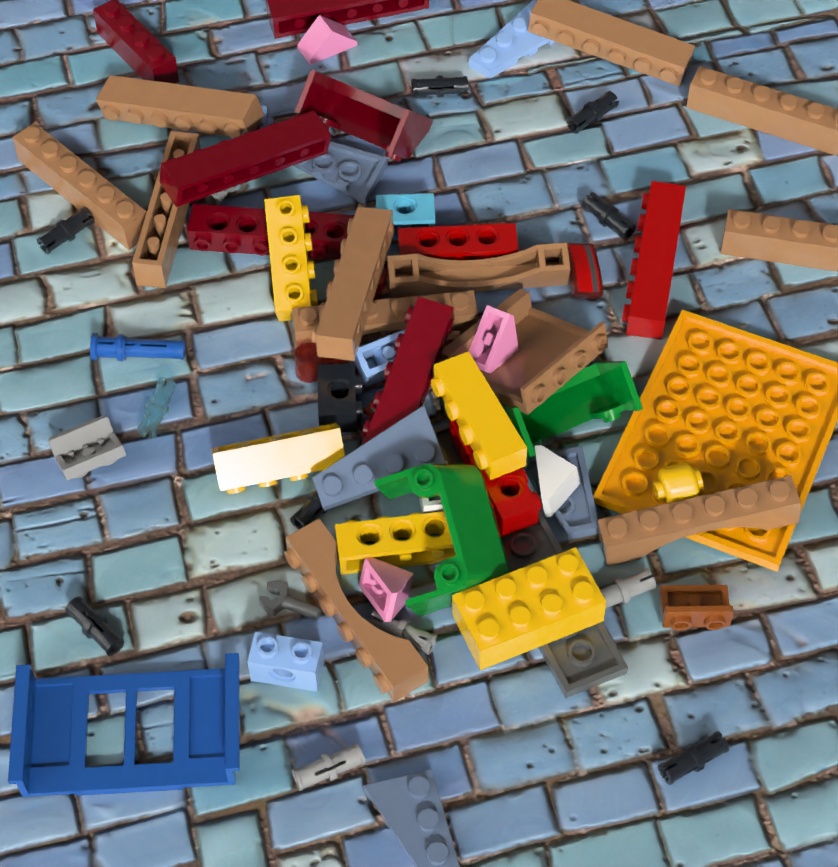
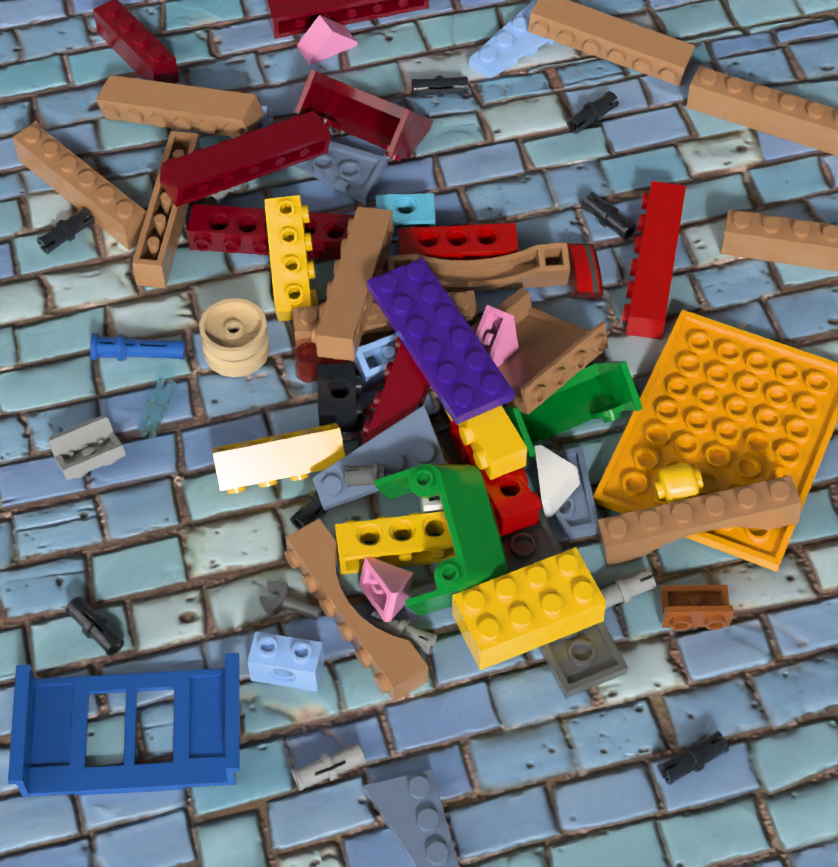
(234, 337): none -> tan wheel
(364, 474): none -> dark grey pin
(440, 341): none -> dark purple plate

